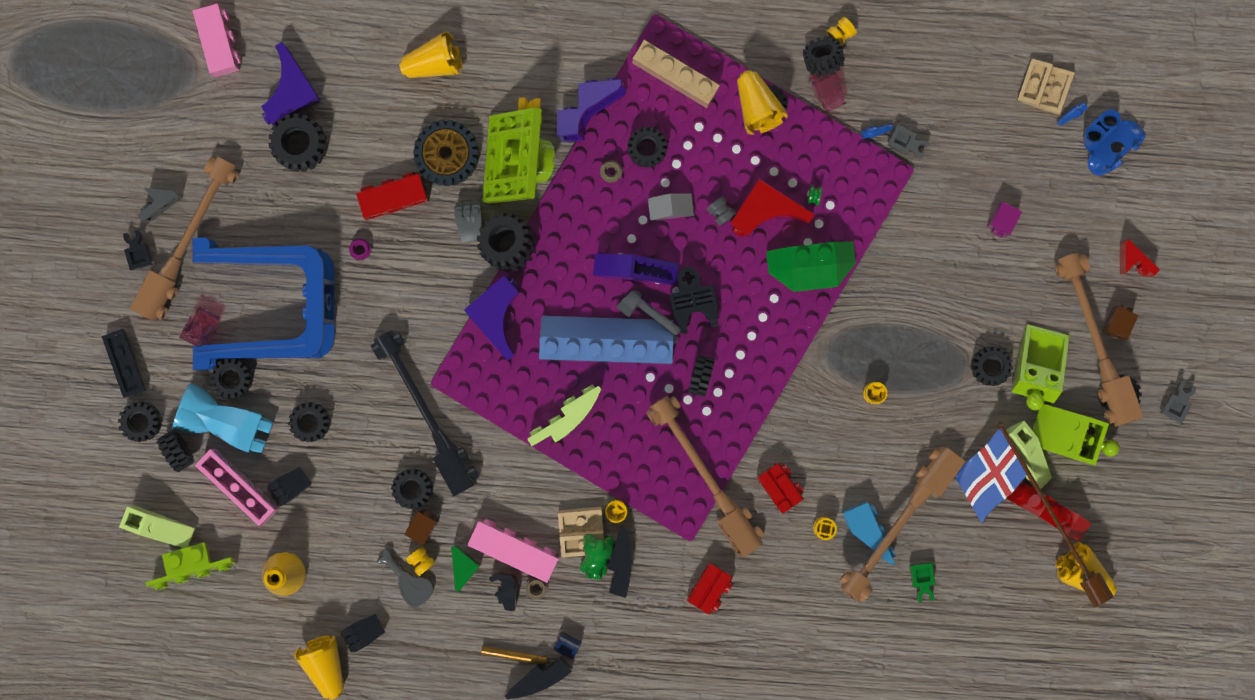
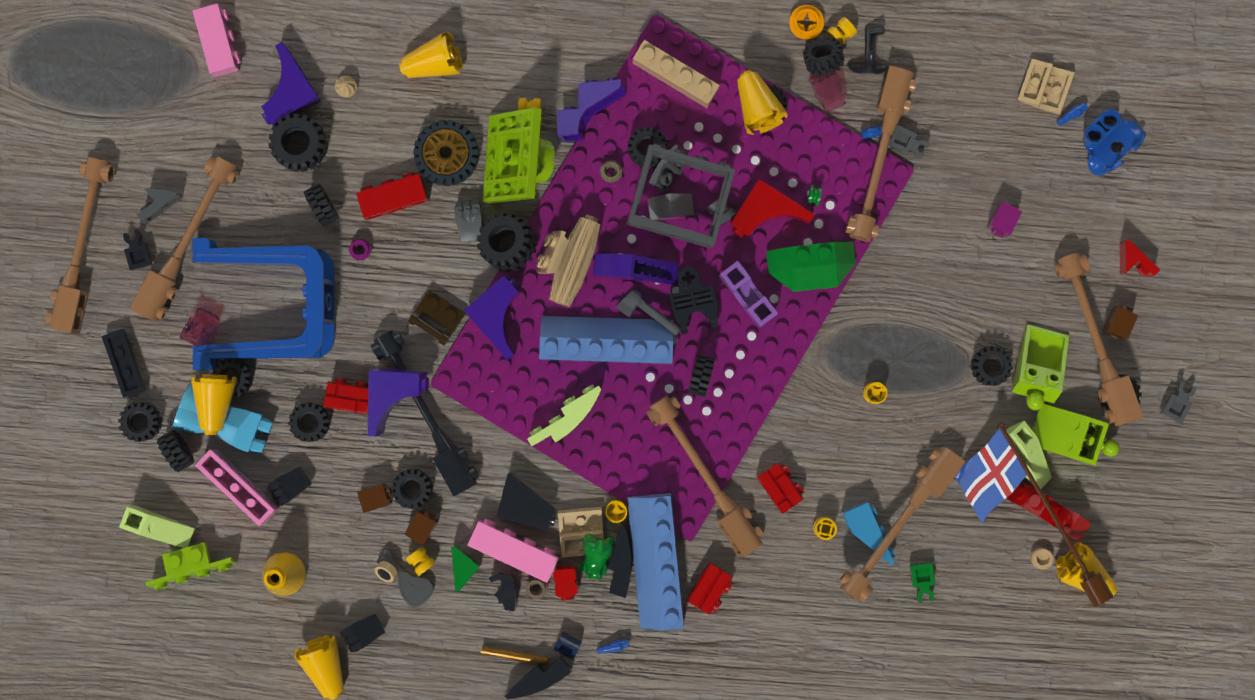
(69, 299): none -> medium nougat bar
(212, 400): none -> yellow cone
(320, 204): none -> black tyre
(346, 86): none -> tan plate
(346, 396): none -> red brick
(375, 497): none -> reddish brown brick
(386, 571): none -> tan tile
(387, 389): none -> dark purple arch
(442, 312): none -> dark brown plate
(524, 505): none -> black slope
(566, 582): none -> red brick
(569, 259): none -> tan plate
(614, 646): none -> blue piece
(655, 562): none -> medium blue slope
(664, 172): none -> dark grey slope
(701, 163): none -> dark grey window
(747, 294): none -> medium lavender arch
(813, 16): none -> light orange gear
(869, 63): none -> black piece
(892, 104): none -> medium nougat bar
(1042, 558): none -> tan tile

